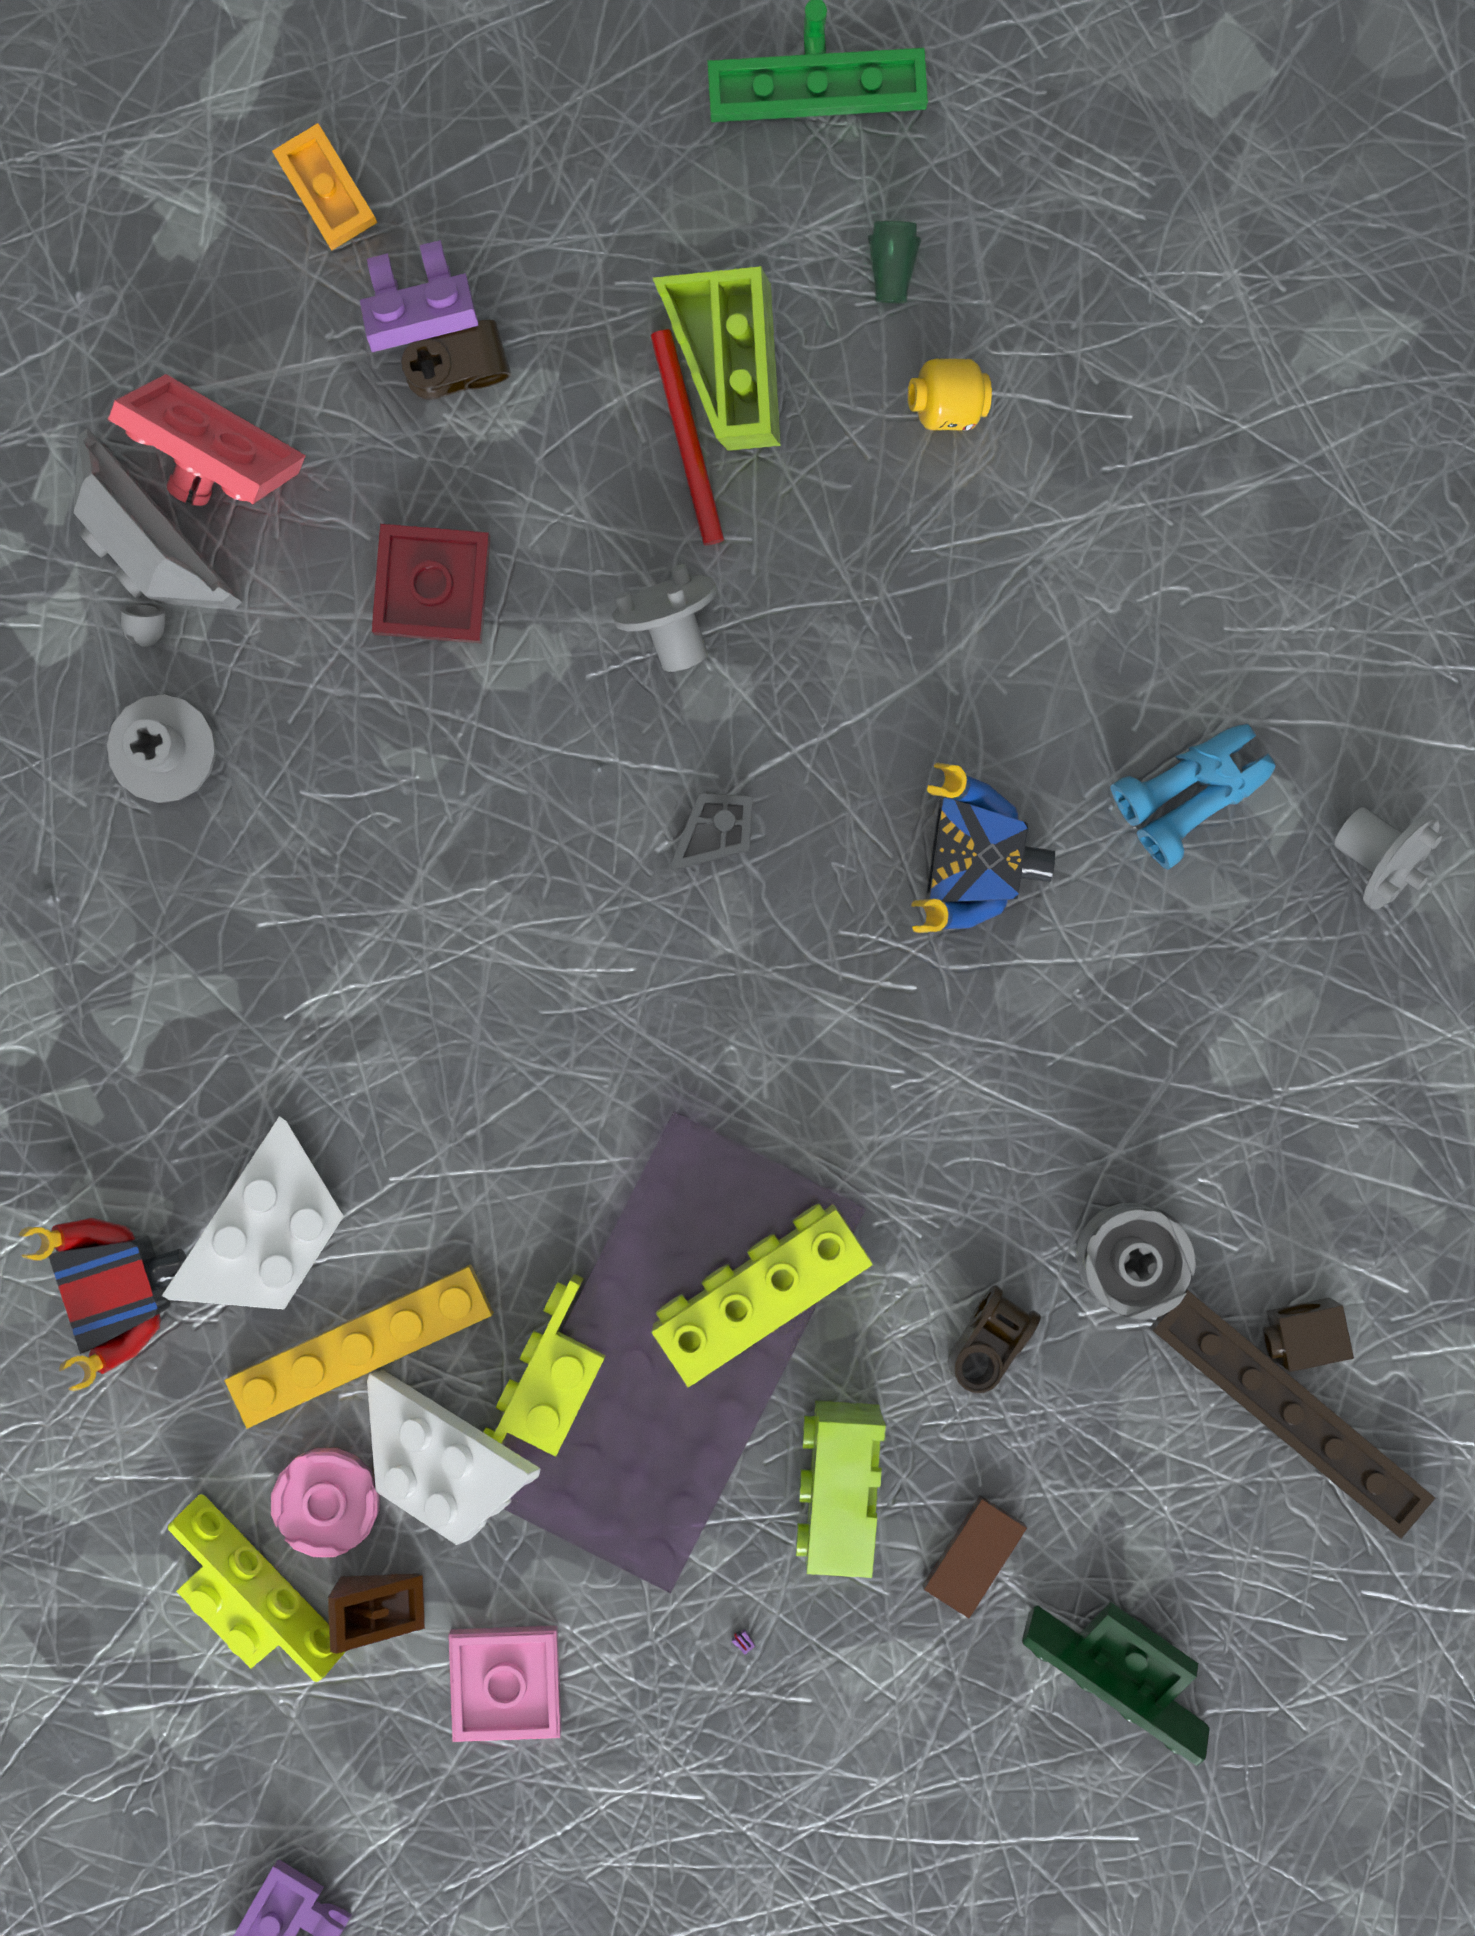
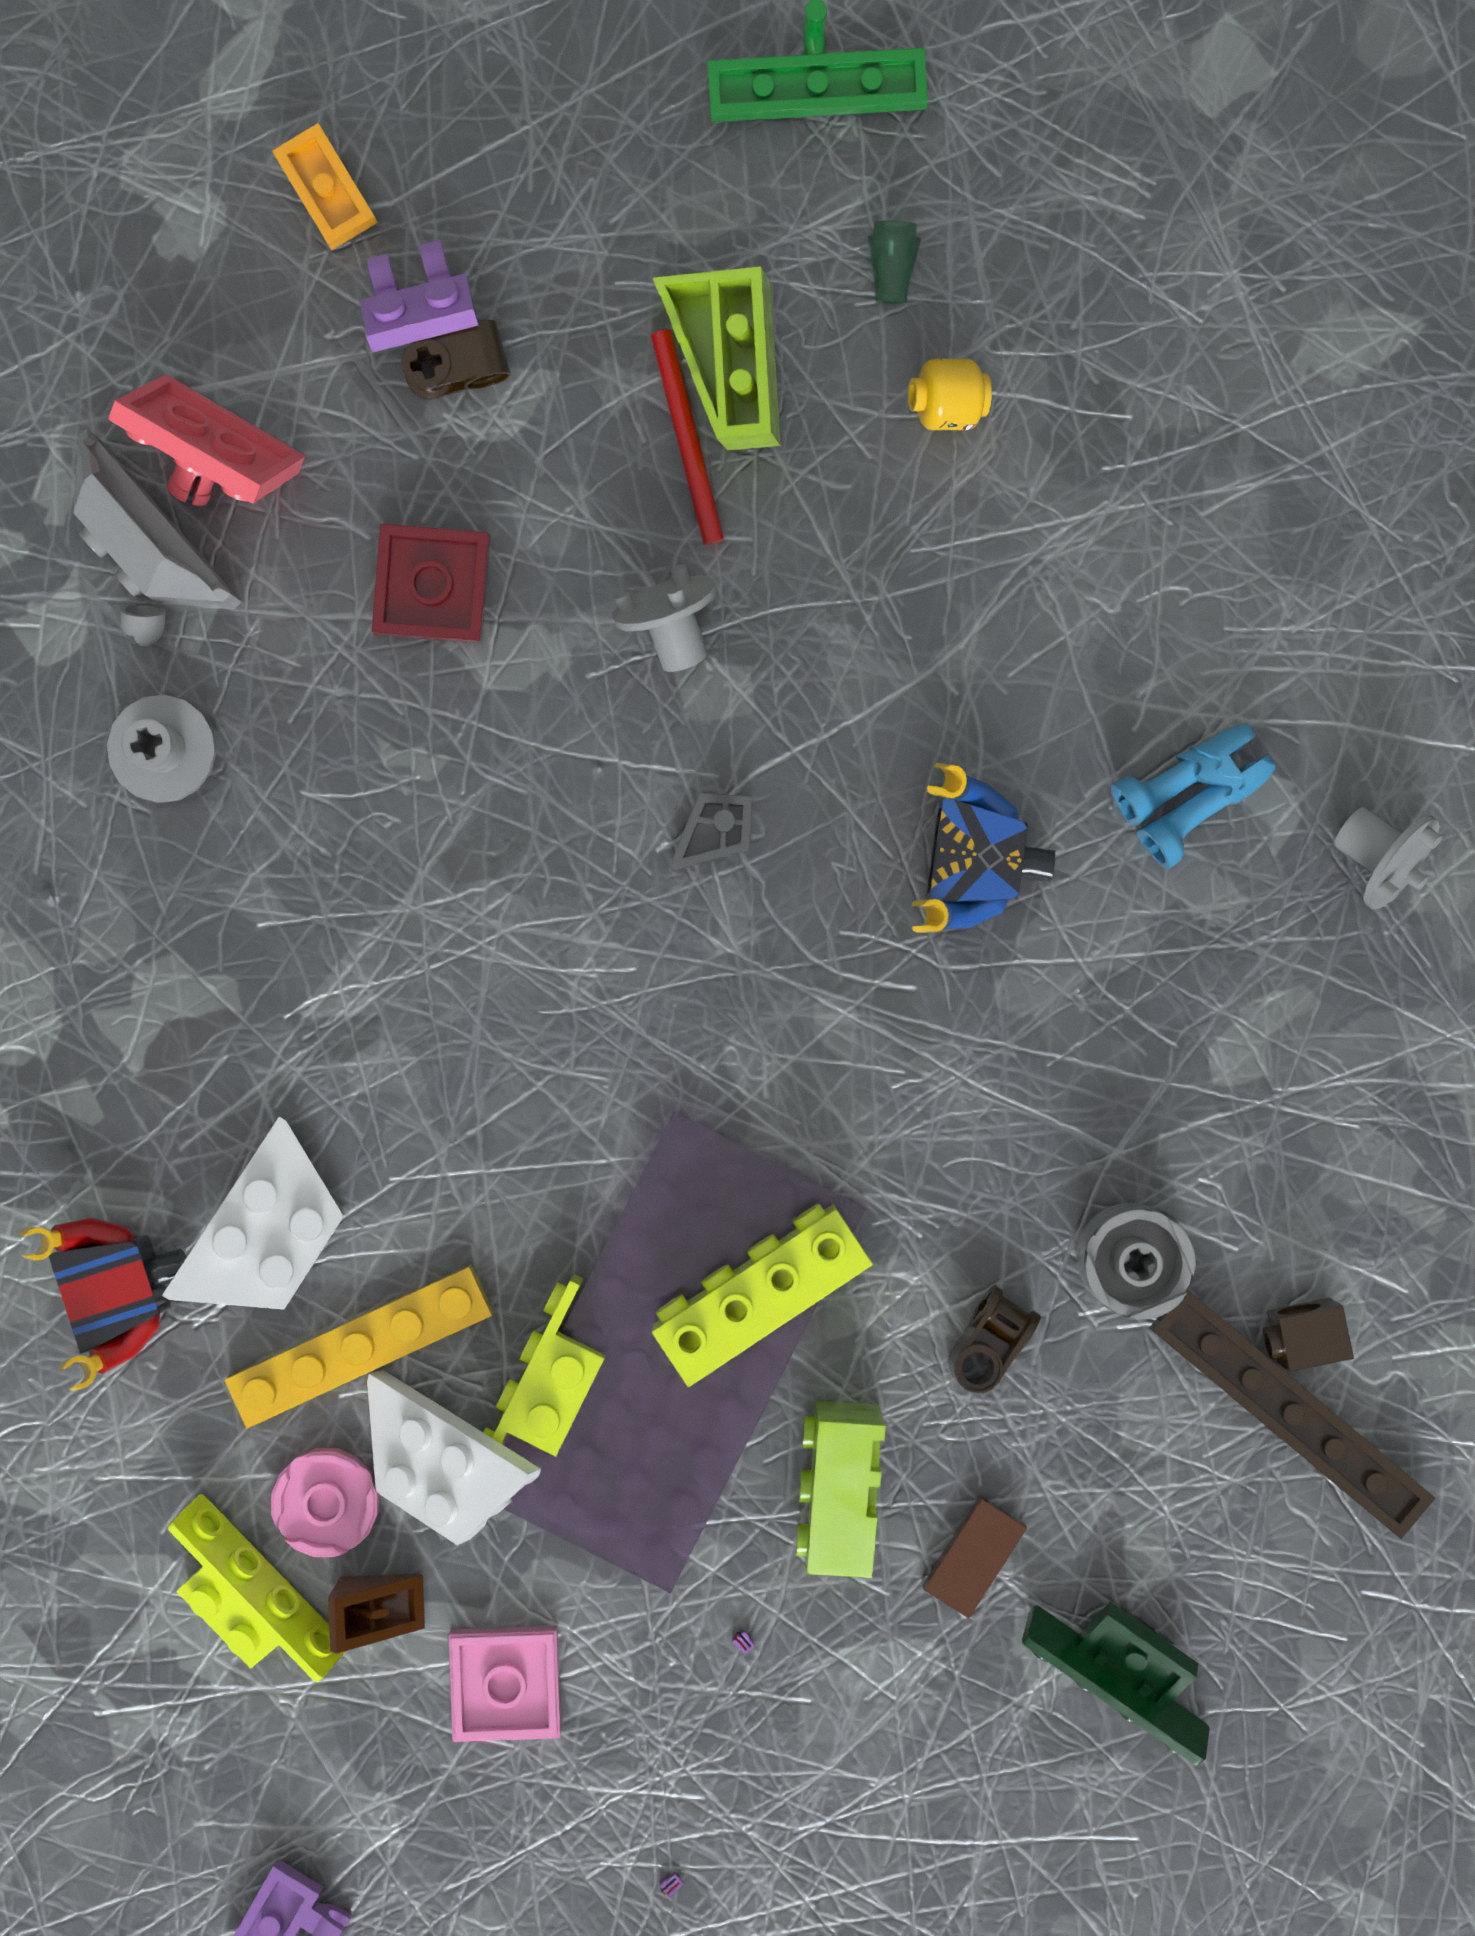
(671, 1884): none -> medium lavender piece

